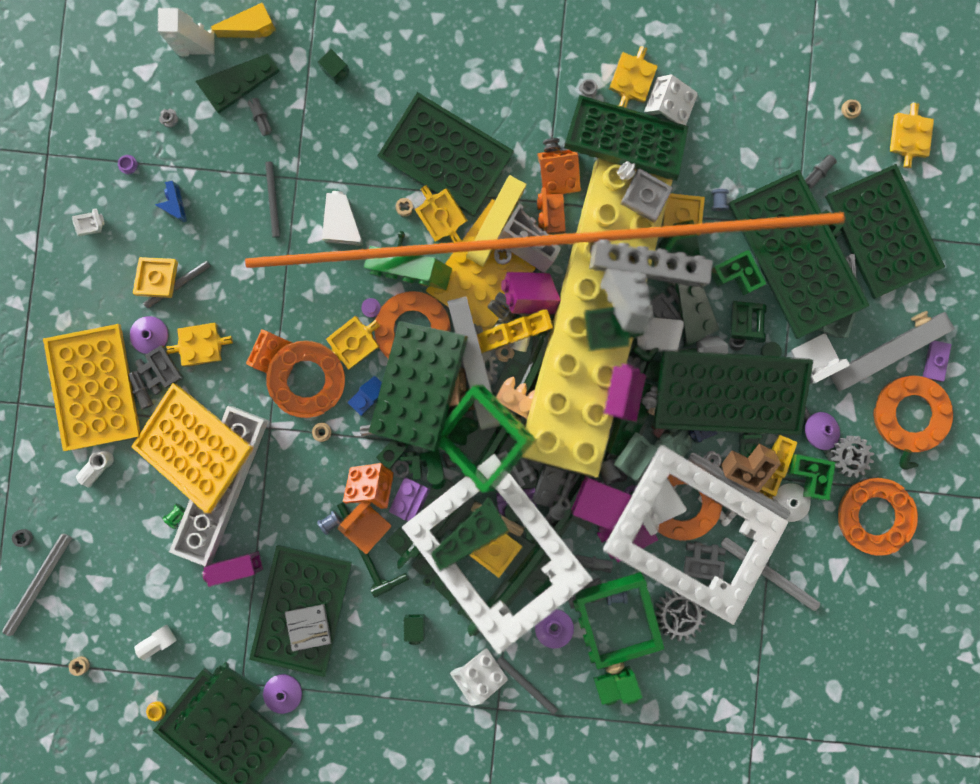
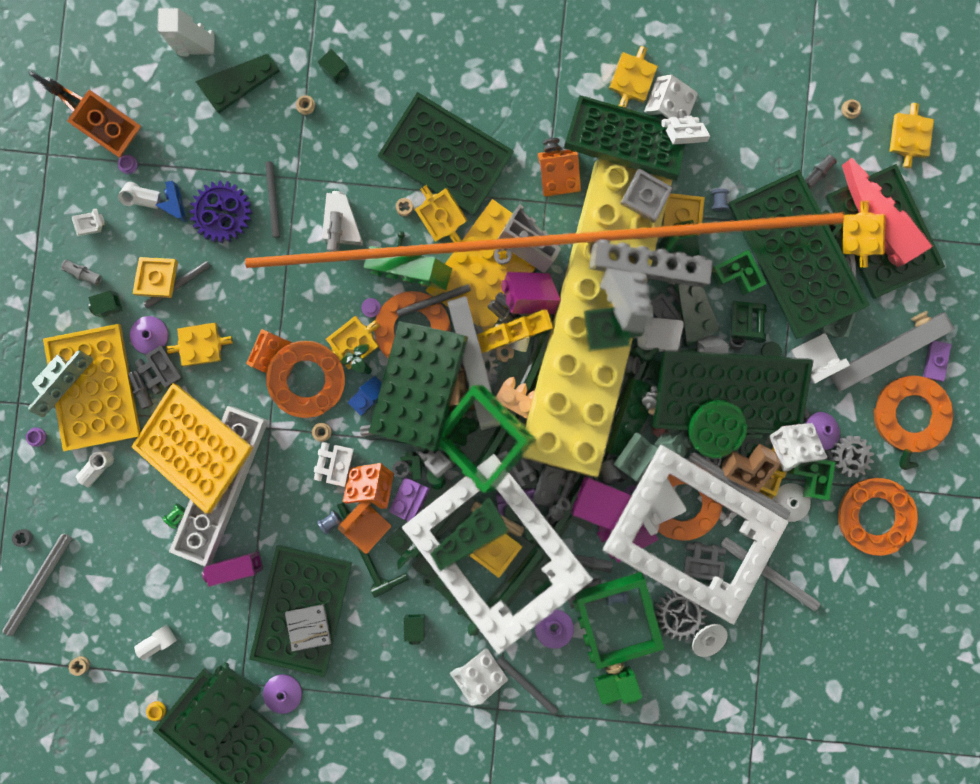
(36, 437): none -> medium lavender plate
(57, 380): none -> sand green bracket
(81, 272): none -> light grey pin
(95, 117): none -> orange slope
(104, 304): none -> dark green brick
(139, 196): none -> white piece
(168, 122): light grey plate -> none
(226, 195): none -> dark purple gear
(248, 24): yellow slope -> none
(260, 116): dark grey axle -> none
(301, 101): none -> tan plate
(334, 231): none -> light grey pin
(339, 465): none -> white plate
(358, 363): none -> dark green plant
(392, 453): dark green leg -> none
(433, 300): none -> dark grey bar
(436, 462): none -> light grey plate
(498, 217): light yellow beam -> none
(552, 212): orange bracket -> none
(588, 83): light grey plate -> none
(625, 392): magenta brick -> none
(626, 171): white plate -> none
(685, 130): none -> white plate
(709, 640): none -> white dish
(717, 429): none -> green tile
(797, 445): none -> white bracket
(864, 234): none -> yellow plate
(902, 236): none -> coral wedge

